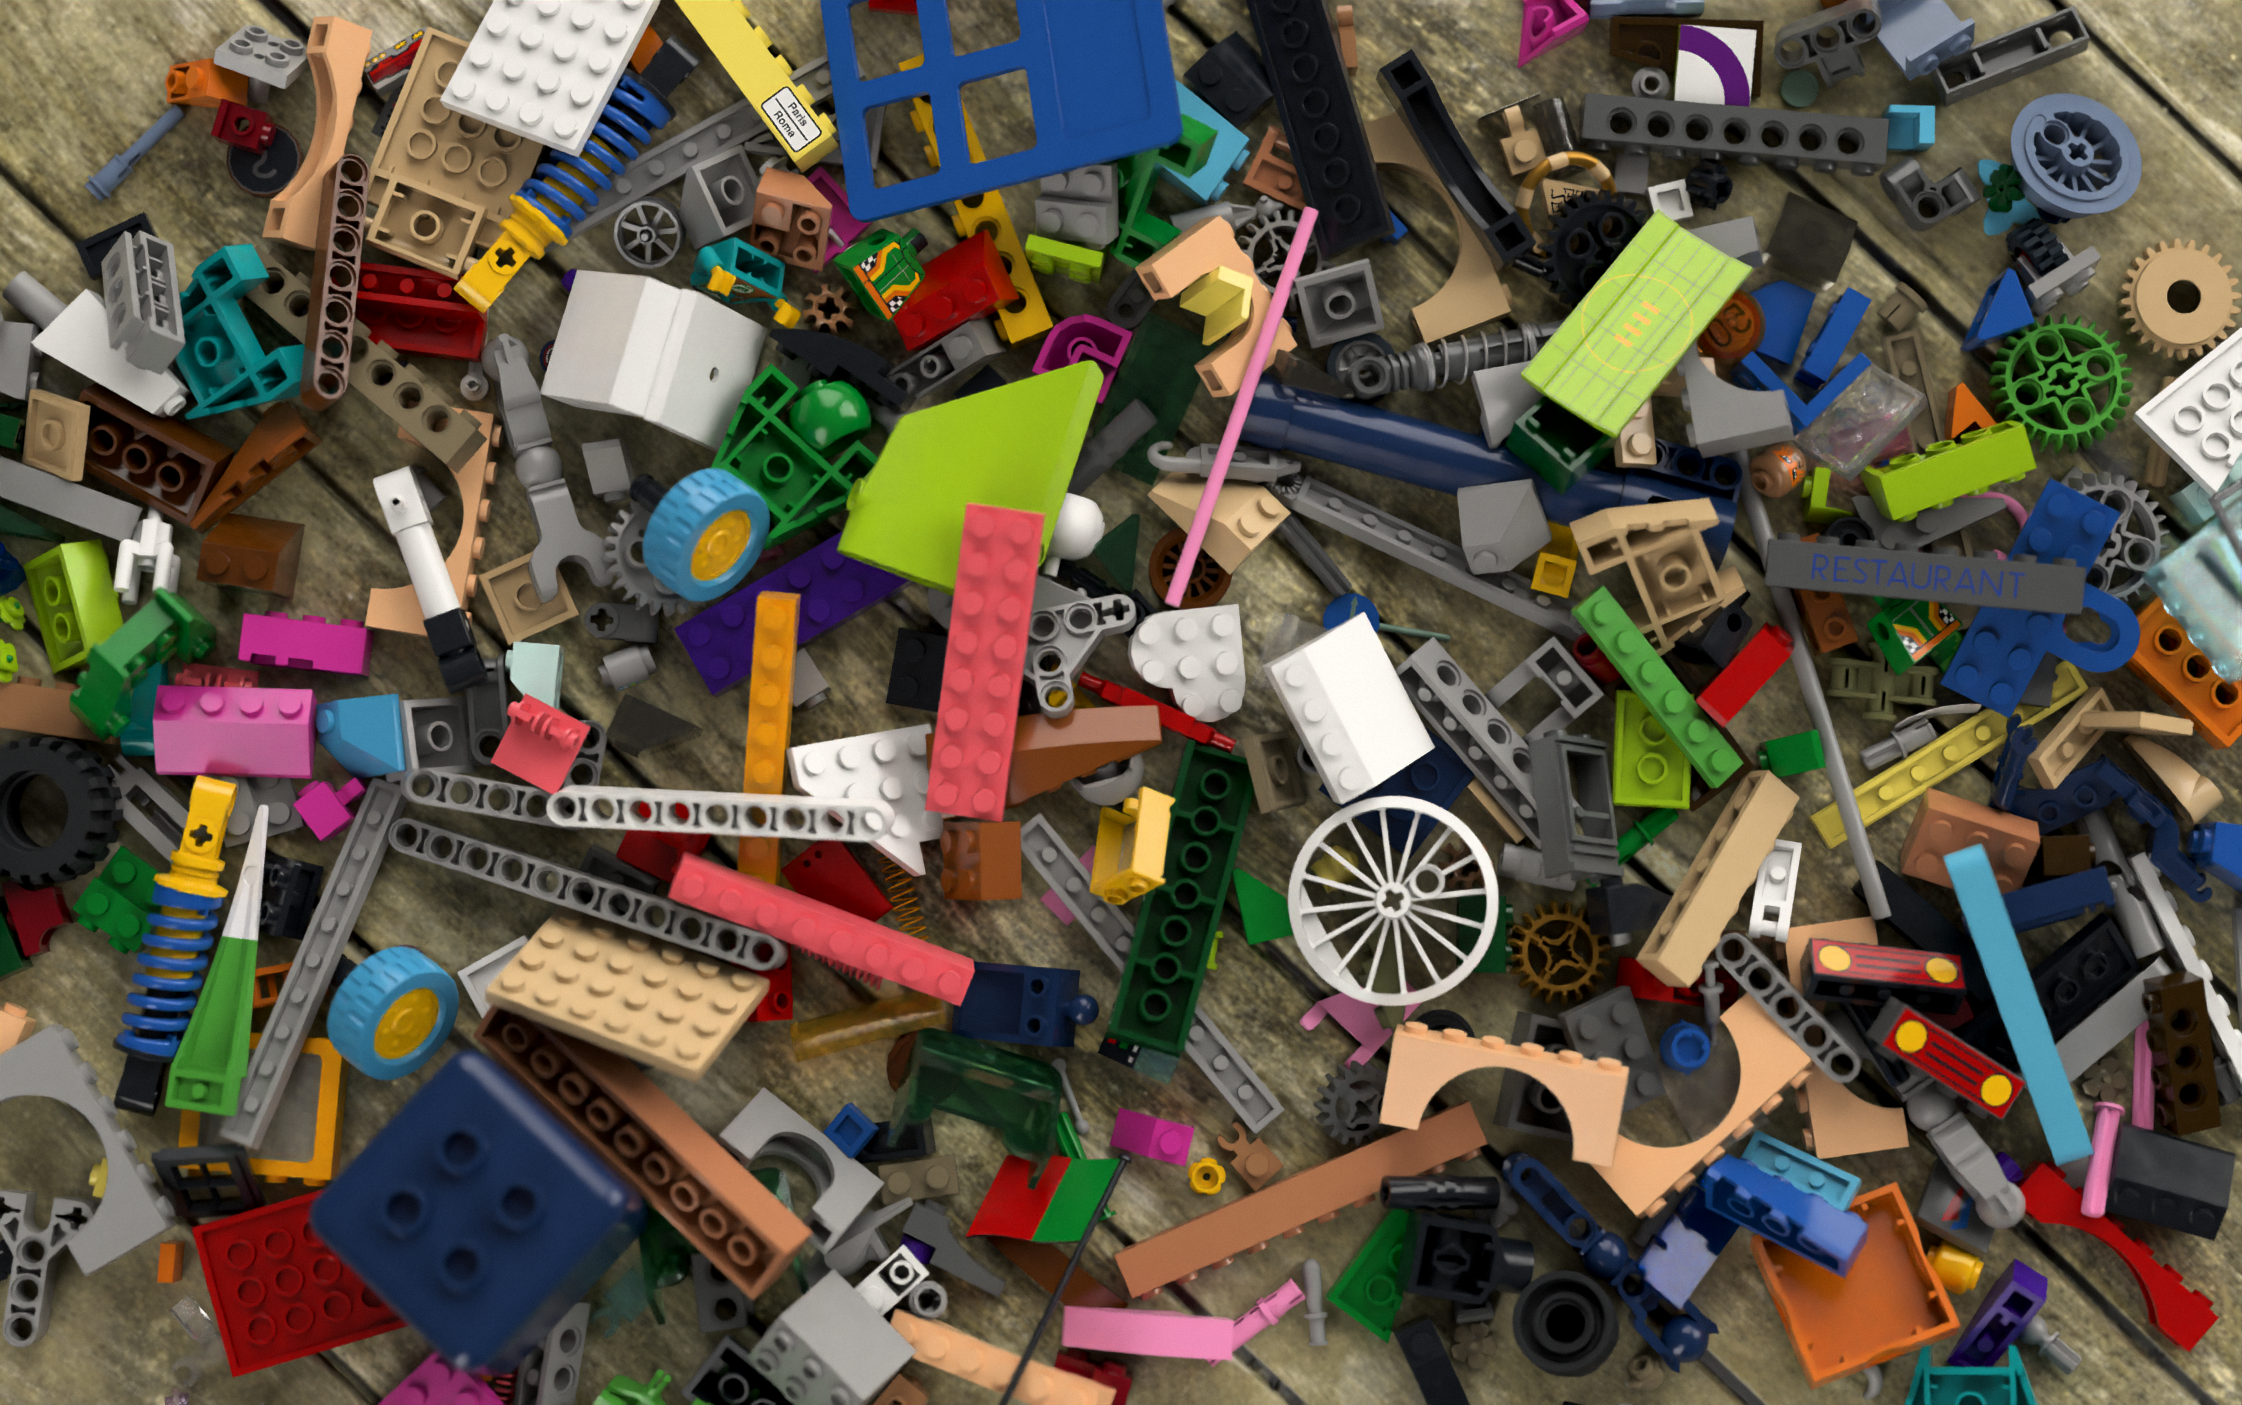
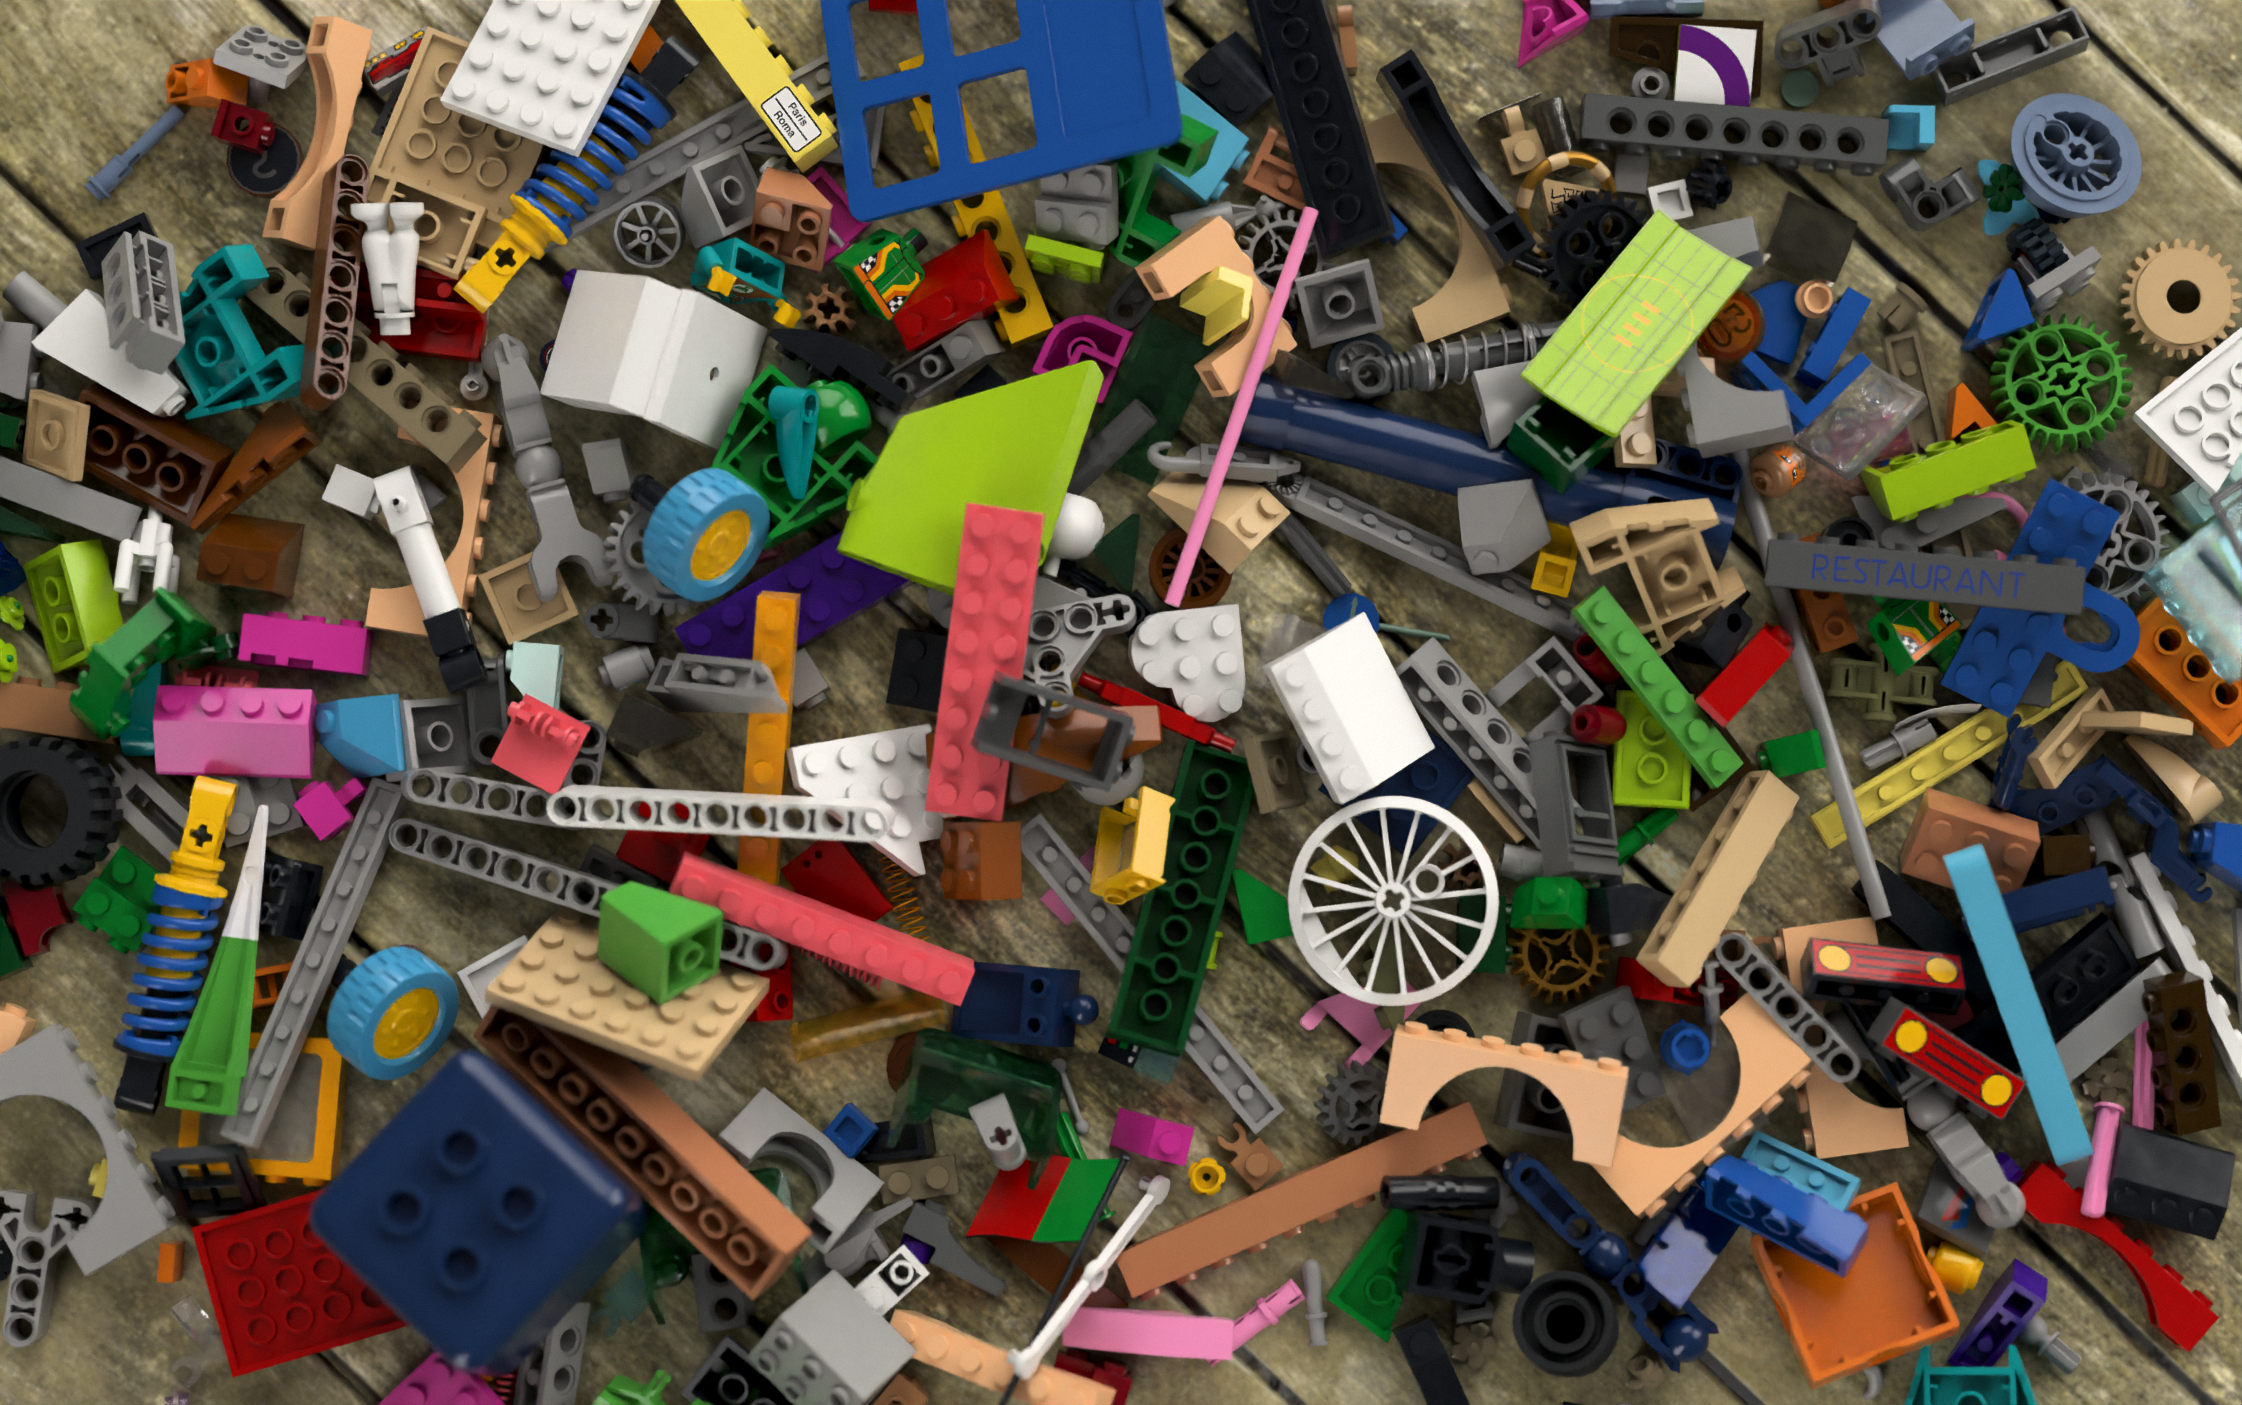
(220, 648): none -> dark green plate
(352, 492): none -> white brick
(391, 261): none -> white piece
(658, 939): none -> bright green slope
(715, 685): none -> light grey wedge
(796, 431): none -> teal piece
(937, 1301): light grey cone -> none
(999, 1131): none -> light grey piece
(1001, 716): none -> dark grey door
(1092, 1278): none -> white piece
(1549, 904): none -> green slope
(1597, 724): none -> dark red brick
(1775, 891): white plate -> none
(1813, 299): none -> light nougat plate
(1815, 492): lime plate -> none
(2226, 1087): dark grey pin -> none

